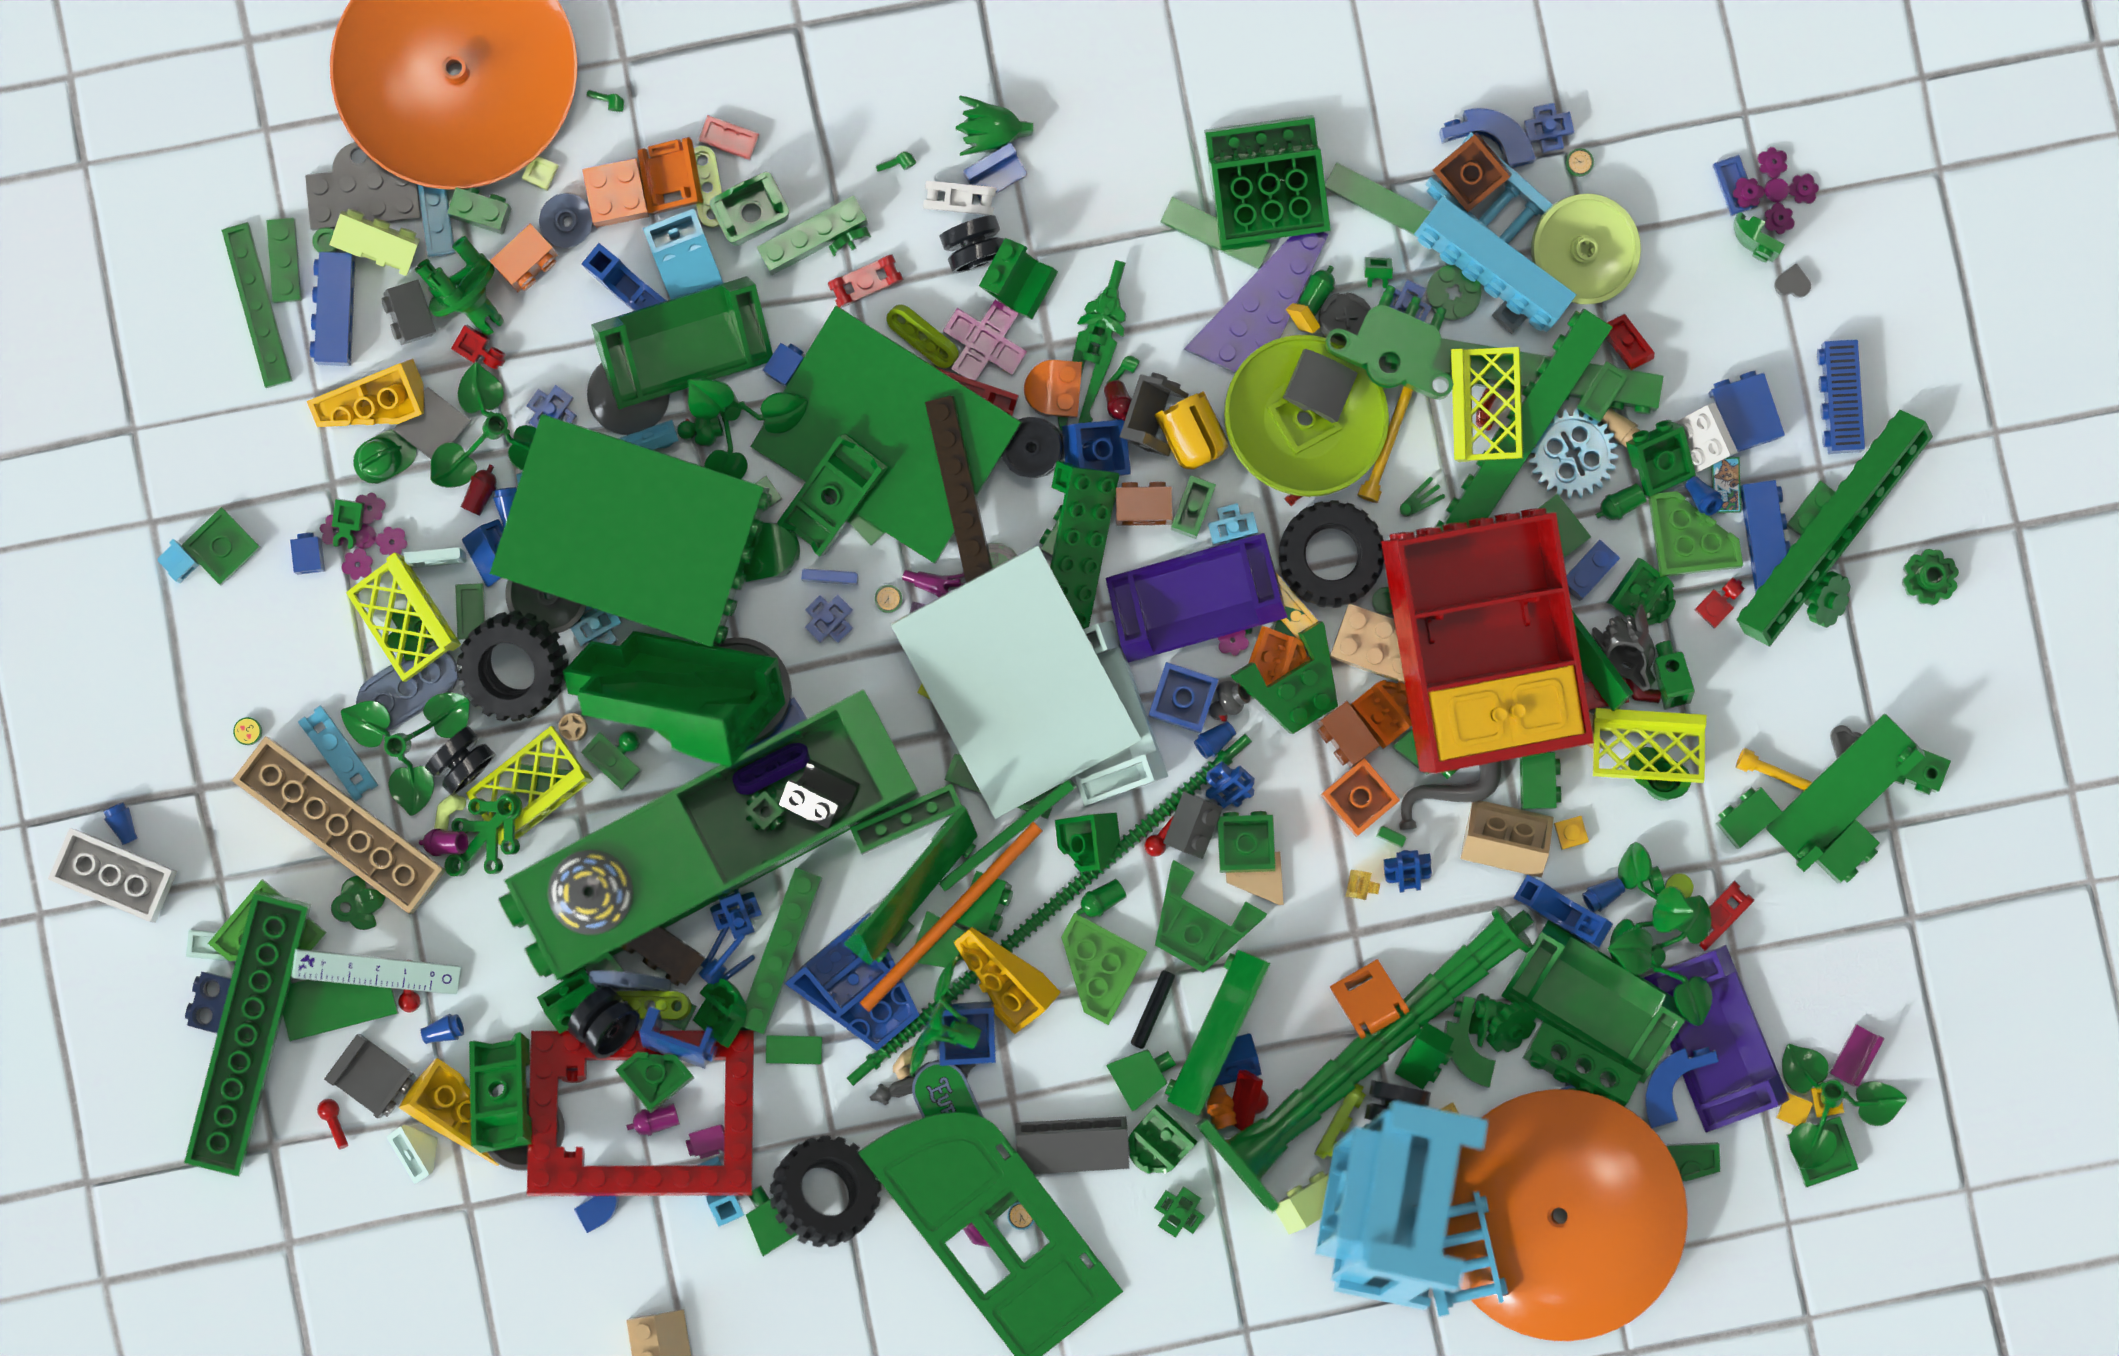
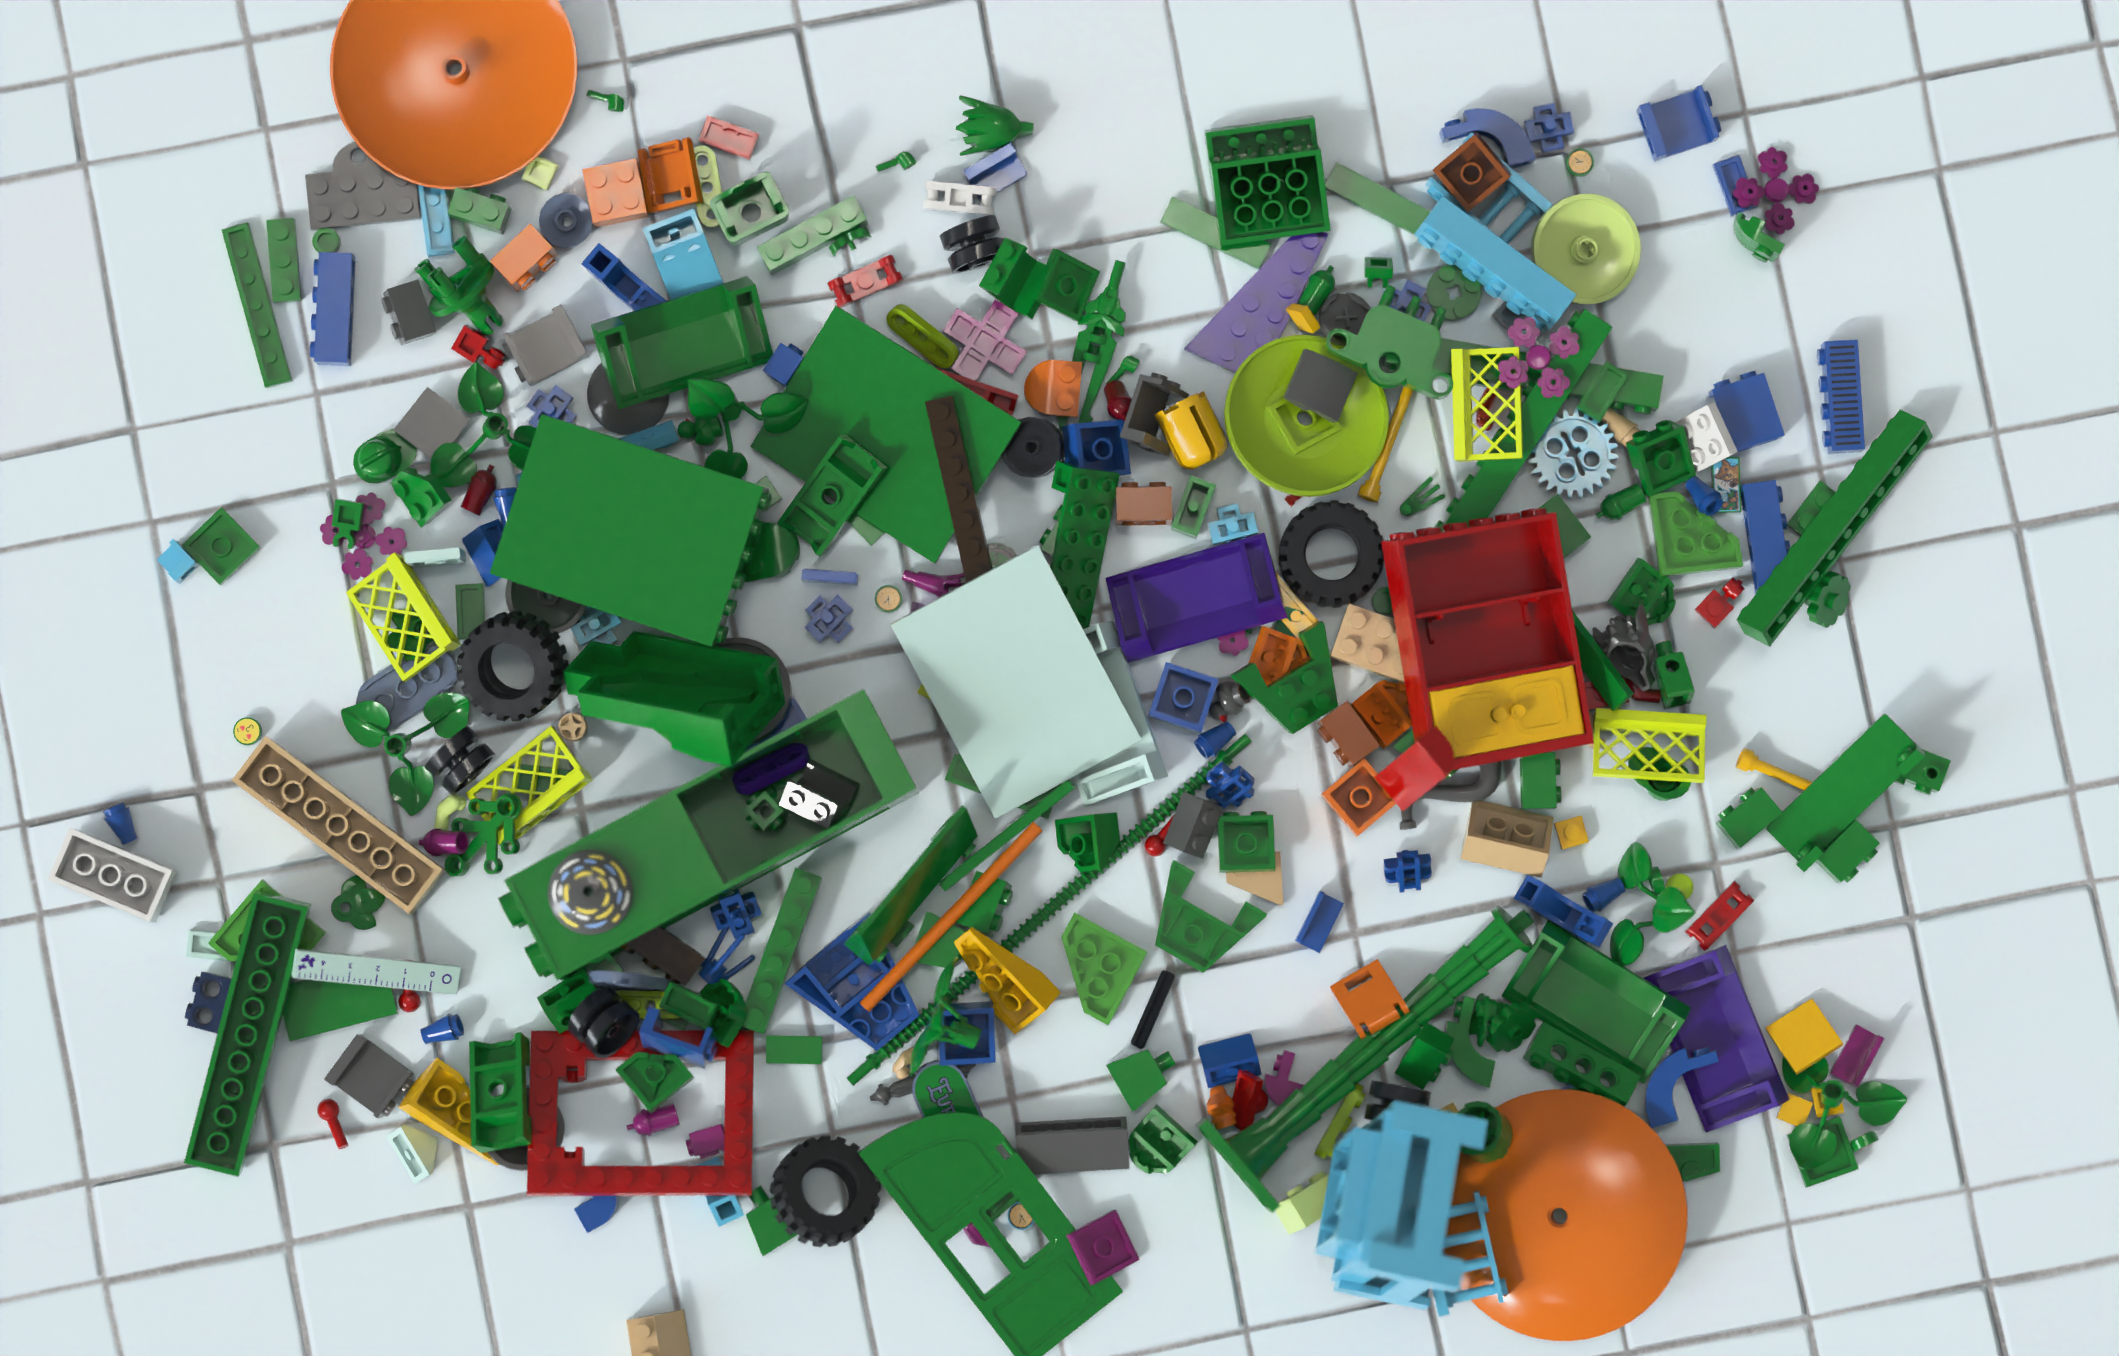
(307, 554): blue brick -> none
(338, 753): medium azure plate -> none
(375, 241): yellowish green wedge -> none
(377, 399): yellow wedge -> none
(421, 495): none -> green plate
(545, 347): none -> panel
(612, 759): green plate -> none
(689, 1005): none -> green tile
(906, 819): green brick -> none
(1065, 285): none -> green tile
(1102, 899): green piece -> none
(1102, 1247): none -> magenta tile
(1179, 1212): green piece -> none
(1217, 1032): green slope -> none
(1279, 1087): none -> magenta brick
(1319, 922): none -> blue panel
(1360, 885): clear yellow tile -> none
(1391, 836): green tile -> none
(1418, 769): none -> brick
(1497, 1136): none -> green brick
(1538, 357): none -> magenta plant
(1590, 569): blue brick -> none
(1629, 342): red plate -> none
(1637, 954): green plant -> none
(1679, 123): none -> blue panel
(1793, 282): dark grey tile -> none
(1804, 1036): none -> yellow tile
(1842, 739): dark grey tile -> none
(1864, 1140): none -> green tile
(1930, 577): green plant -> none

